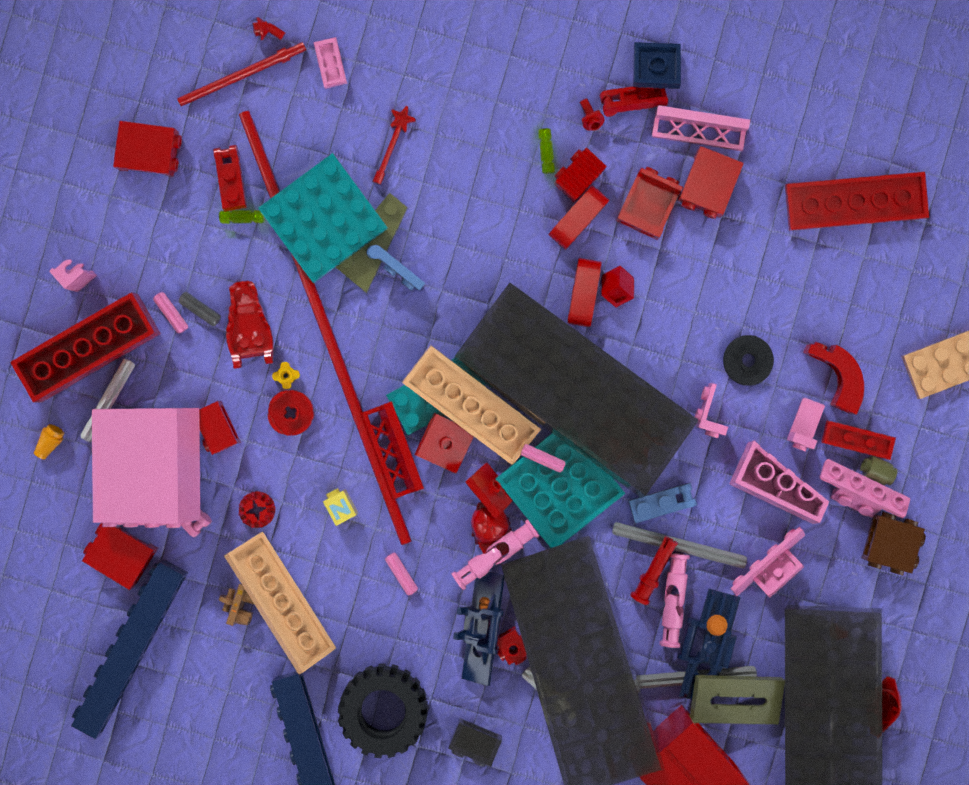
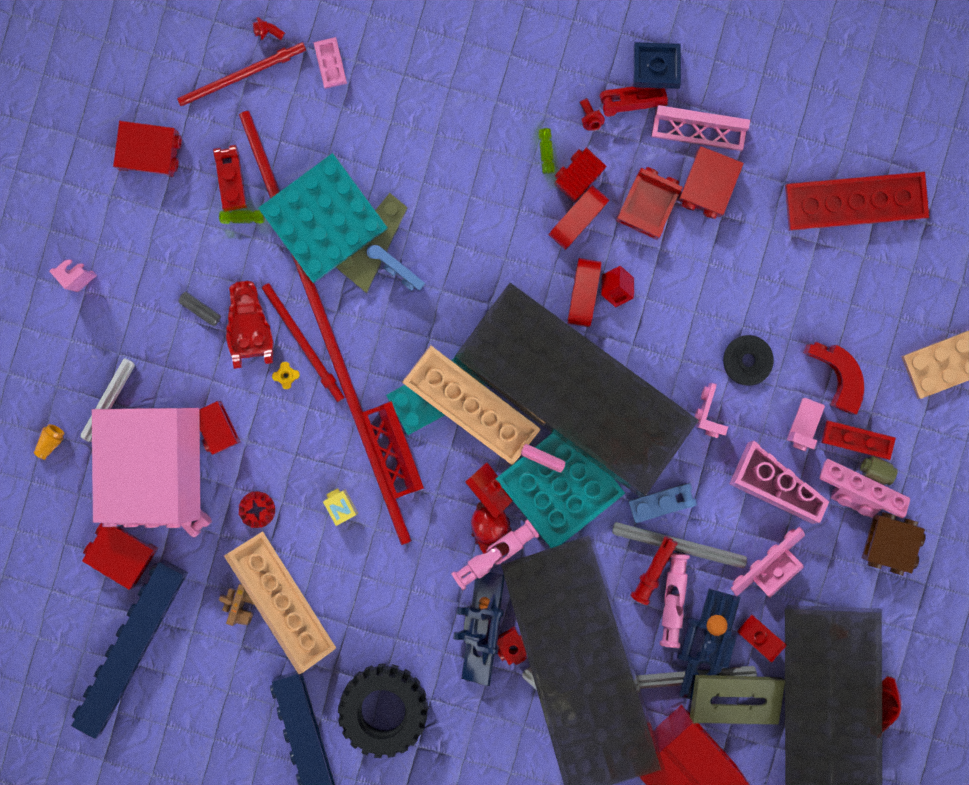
(85, 347): red brick -> none
(170, 312): bright pink axle -> none
(292, 399): red plate -> none
(328, 380): none -> red bar
(400, 122): red piece -> none
(401, 574): bright pink axle -> none
(444, 443): red plate -> none
(475, 743): clear smoke brick -> none
(761, 638): none -> red plate

